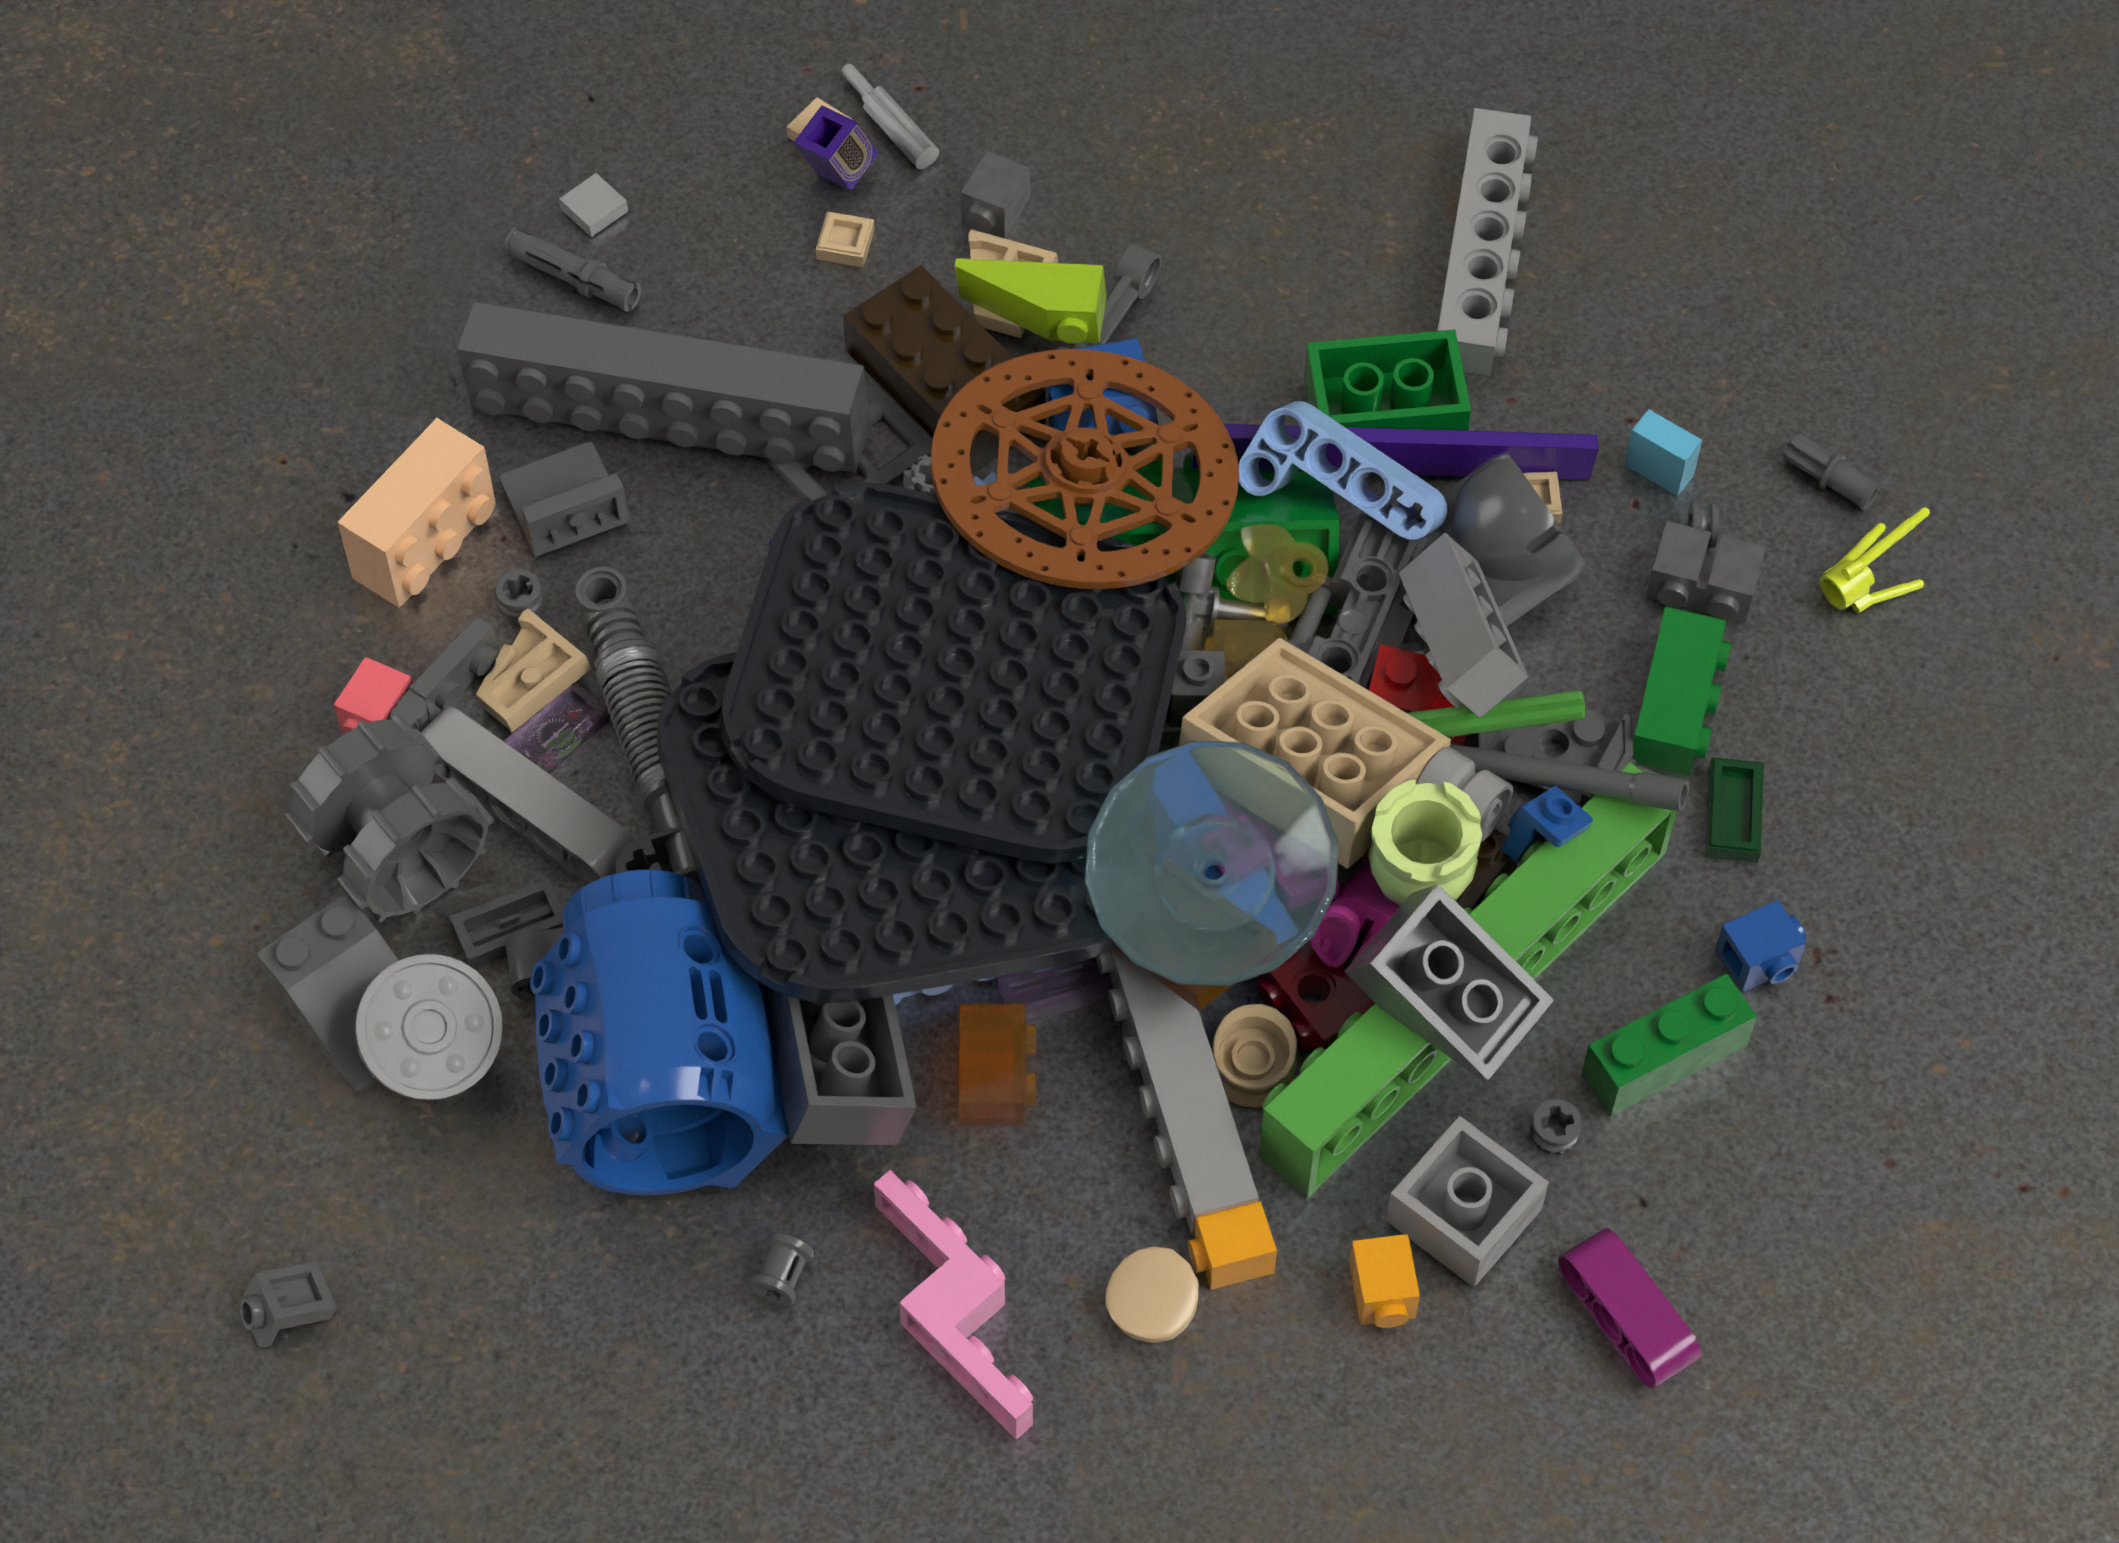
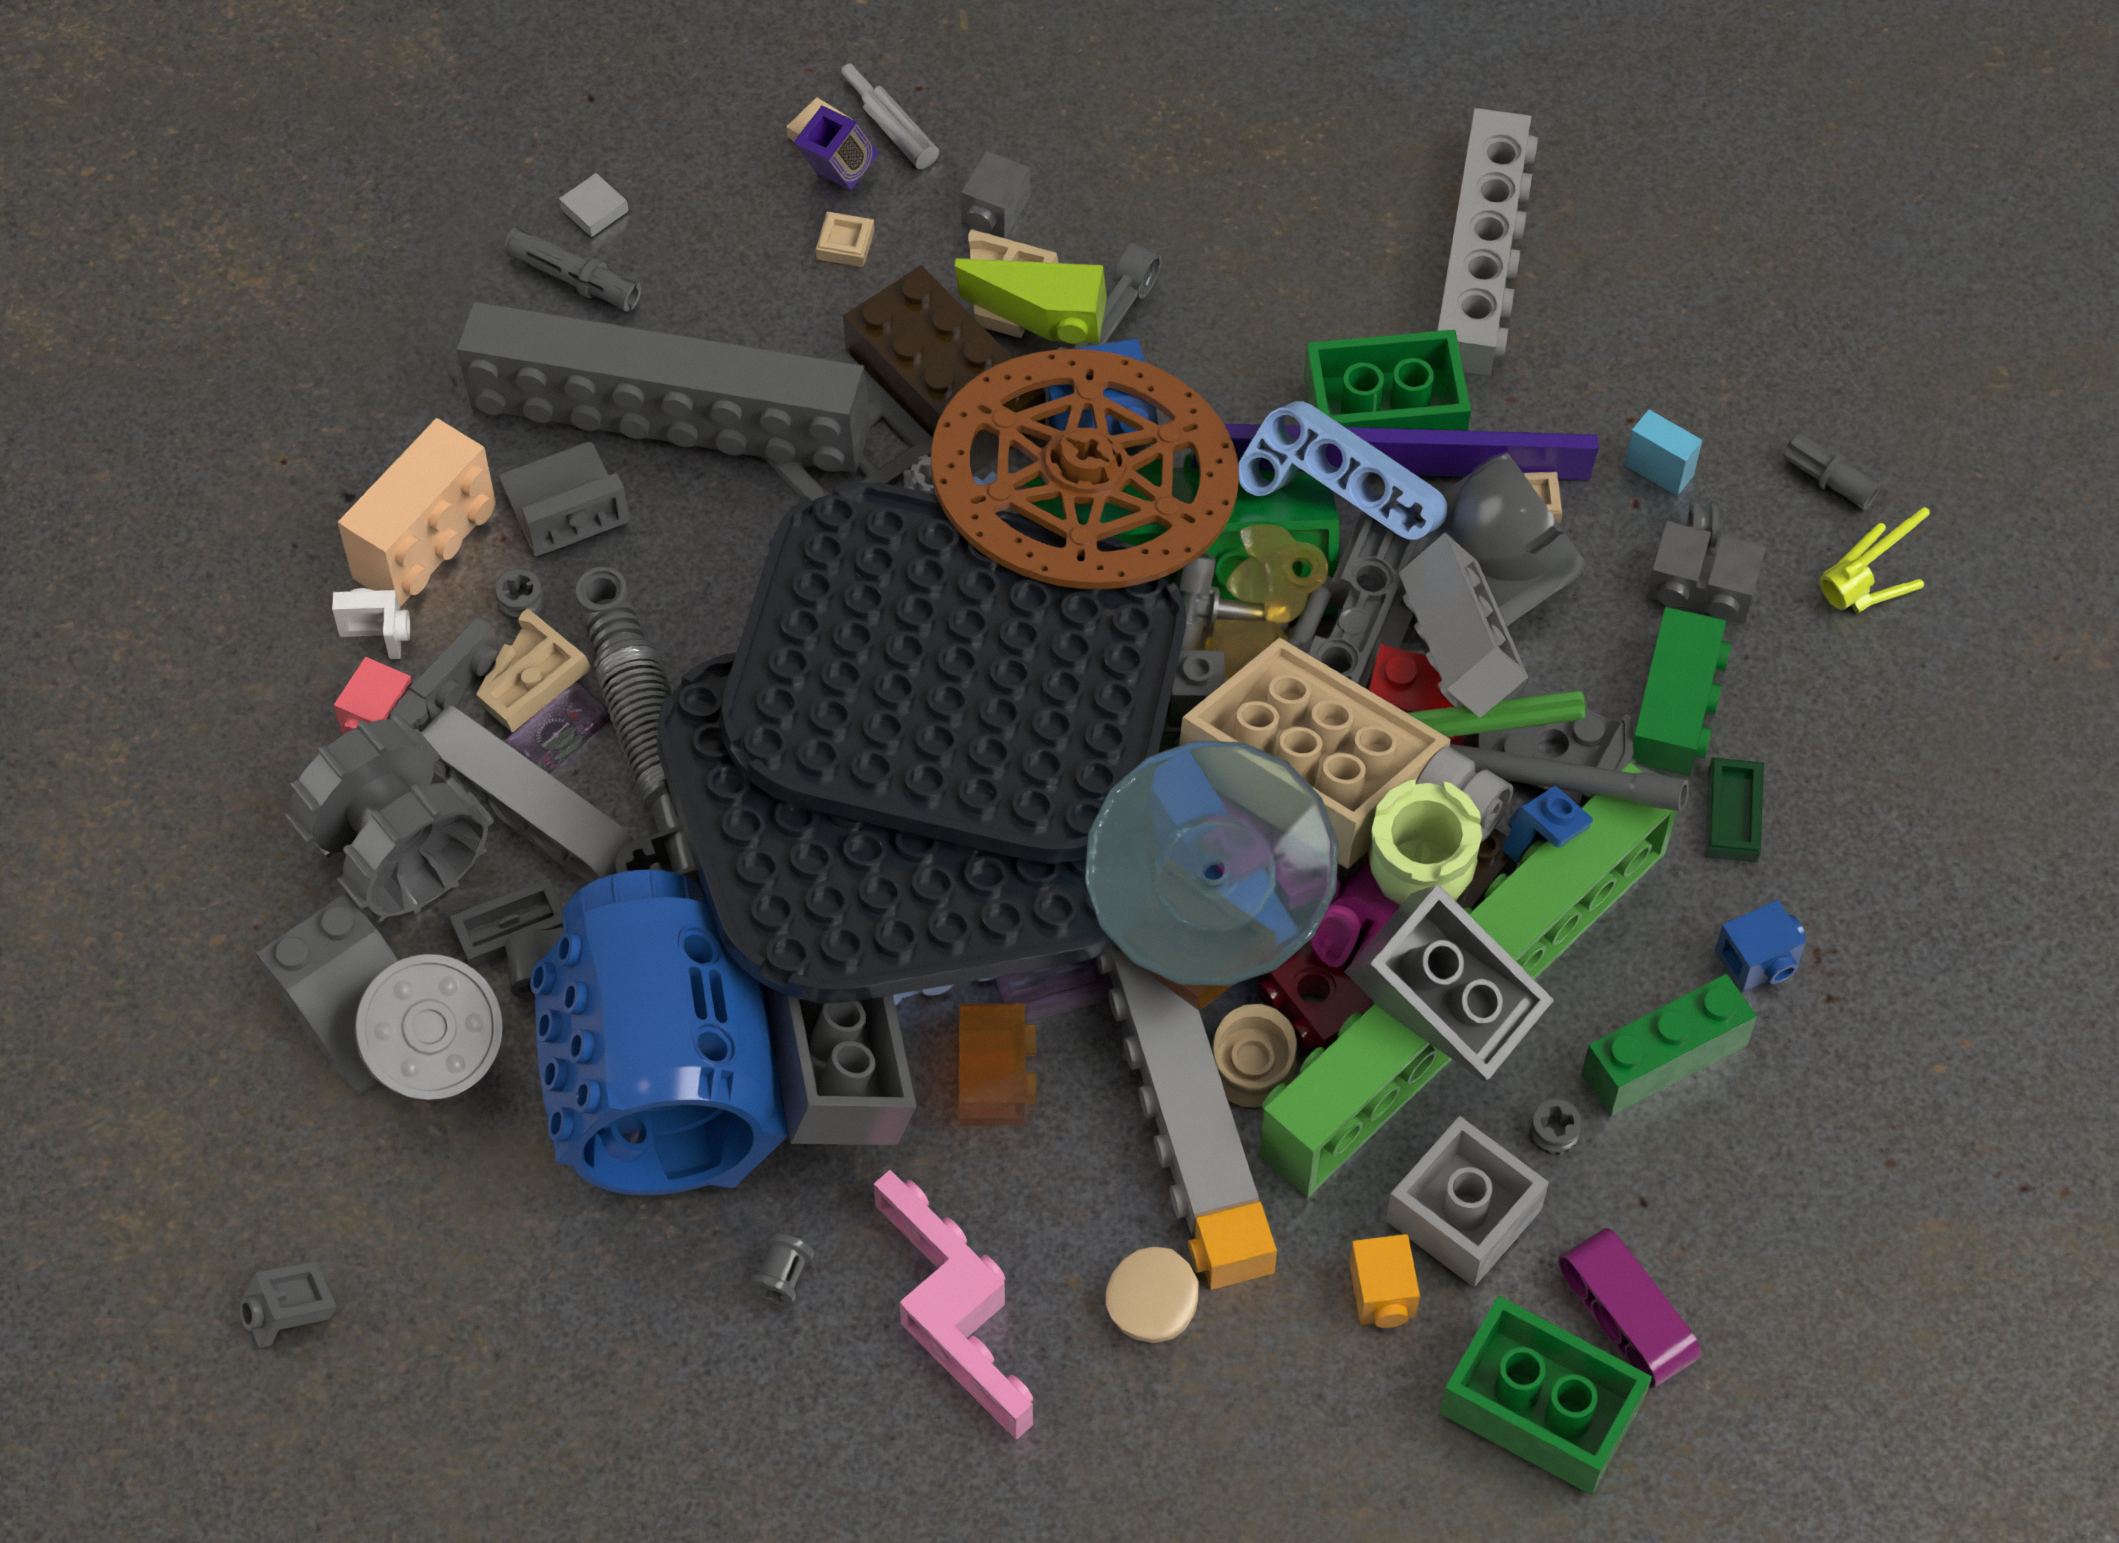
(372, 614): none -> white bracket
(1545, 1394): none -> green brick

